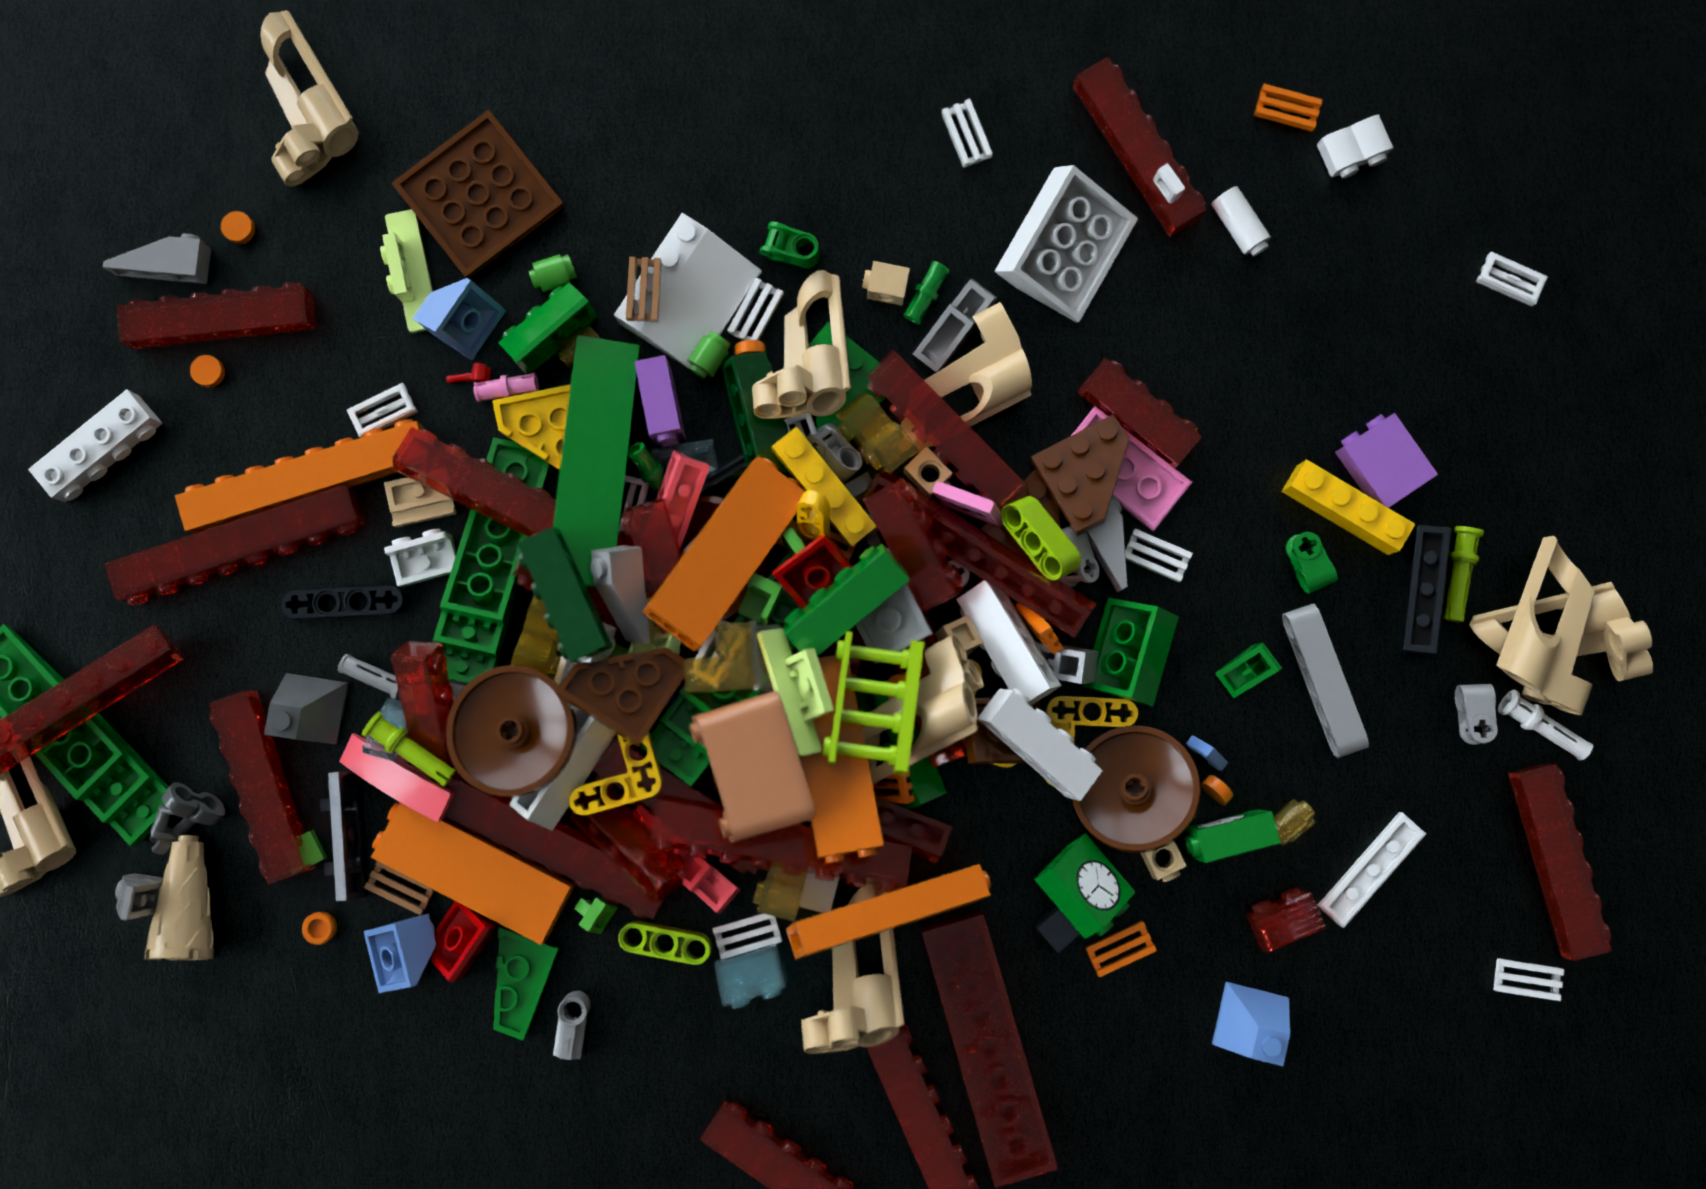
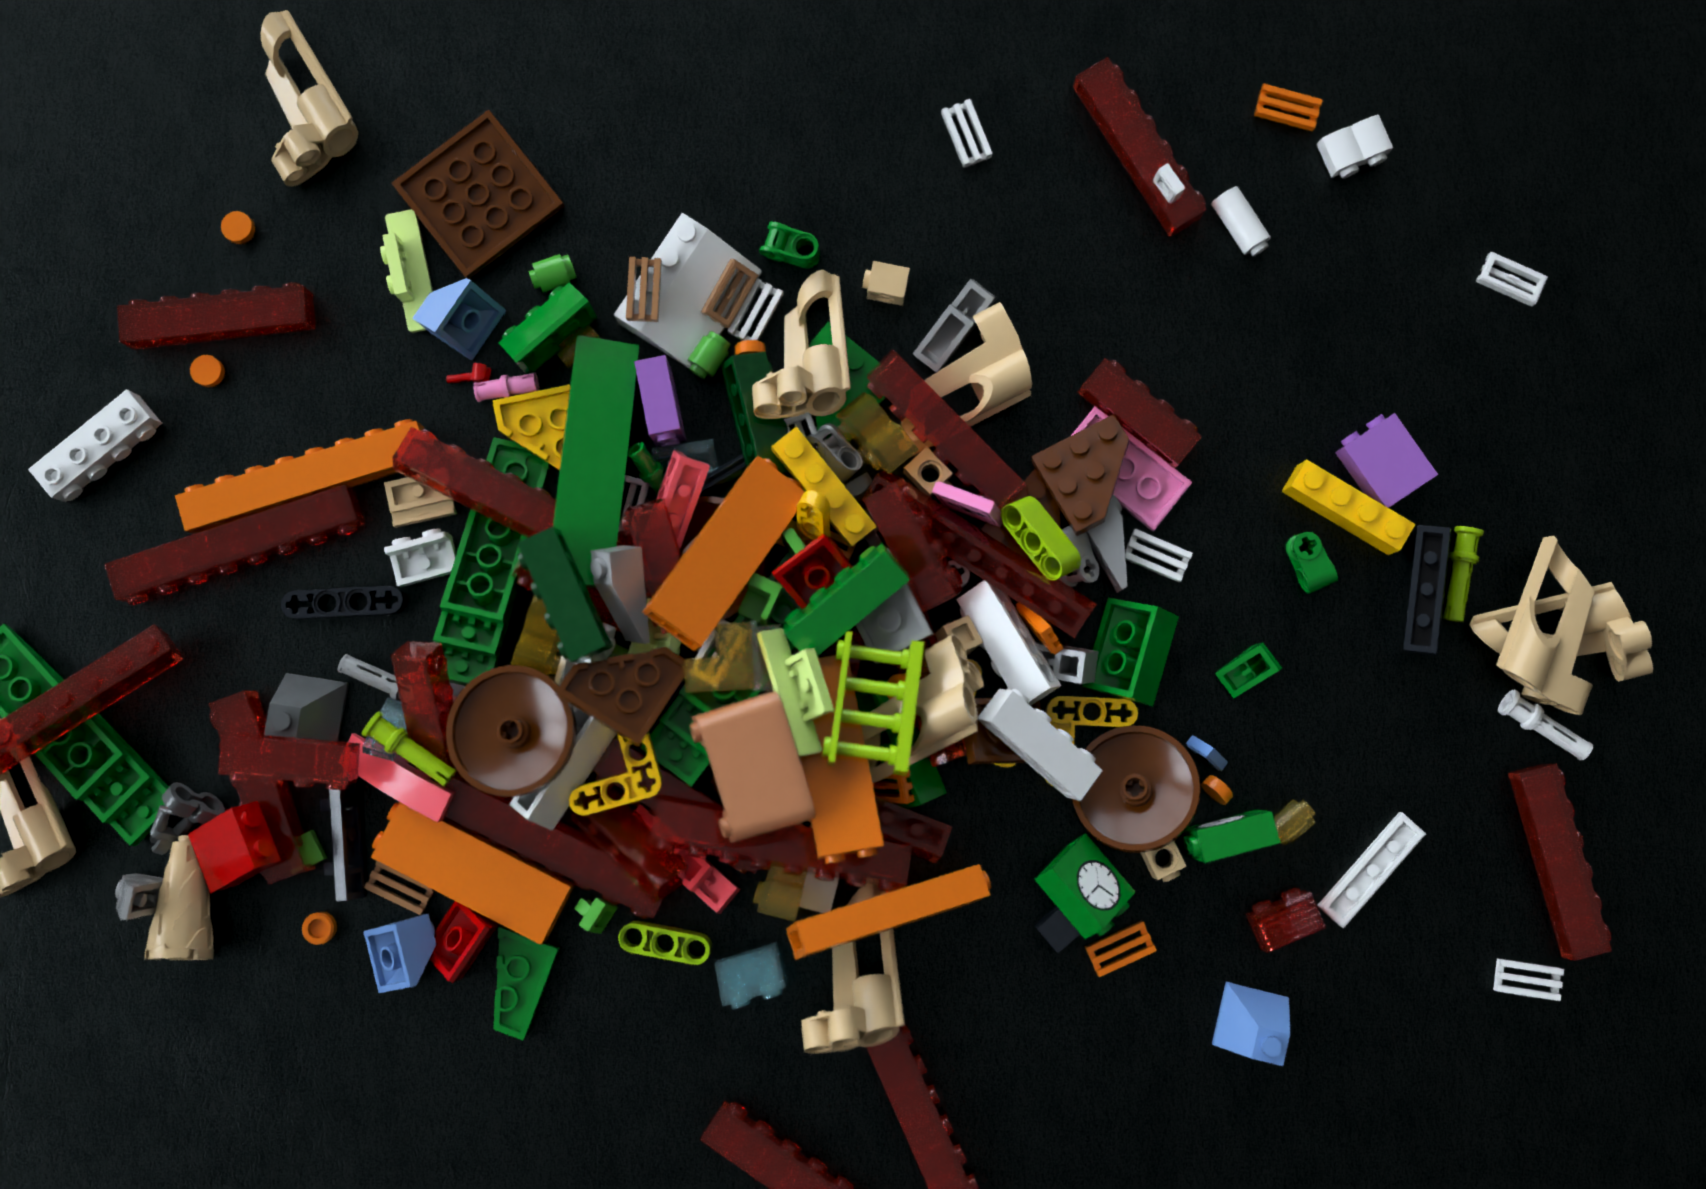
(167, 259): light grey slope -> none
(234, 846): none -> red brick
(289, 759): none -> clear red brick
(378, 399): white tile -> none
(571, 1027): light grey piece -> none
(719, 288): none -> medium nougat tile
(721, 942): white tile -> none
(926, 292): green pin -> none
(989, 1049): clear red brick -> none
(1066, 242): white slope -> none
(1325, 680): light grey beam -> none
(1476, 708): light grey piece -> none

